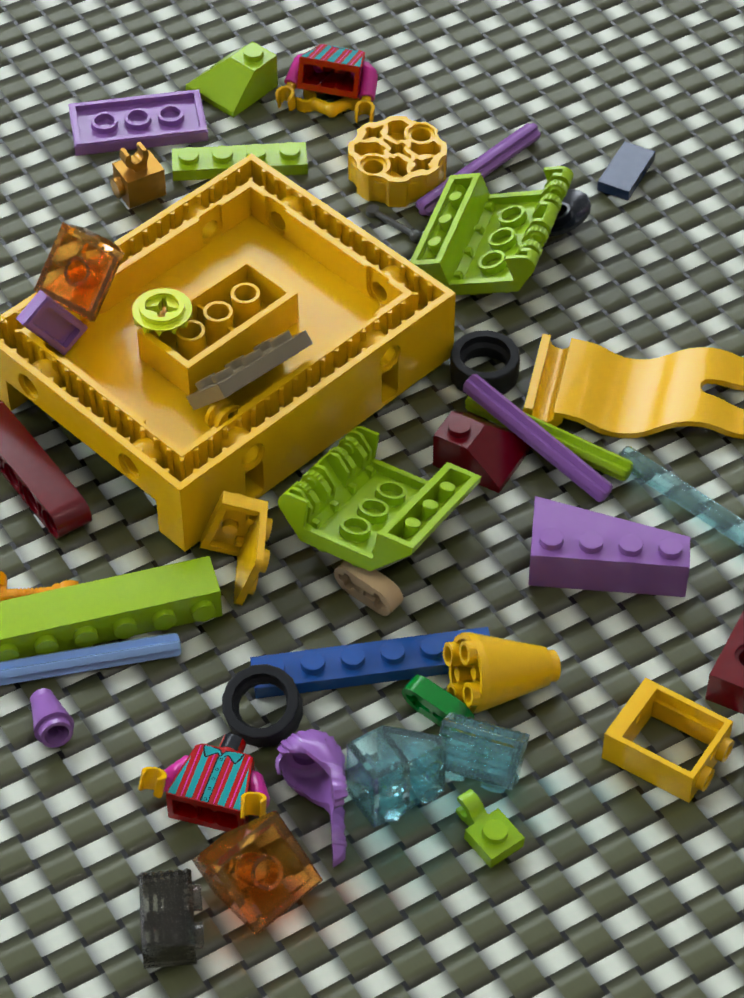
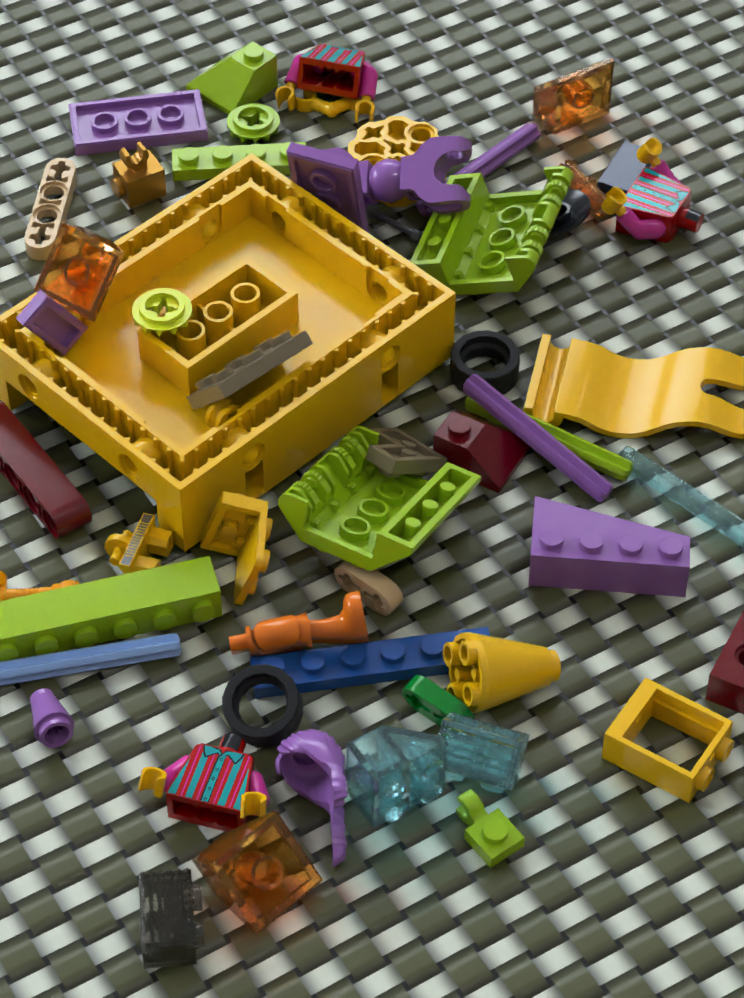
(50, 208): none -> tan beam
(132, 550): none -> yellow hips
(248, 115): none -> lime gear
(296, 632): none -> orange piece
(330, 179): none -> medium lavender tile
(402, 454): none -> dark tan plate
(418, 175): none -> medium lavender piece
(574, 97): none -> clear orange slope
(587, 185): none -> clear orange pin
(655, 202): none -> torso

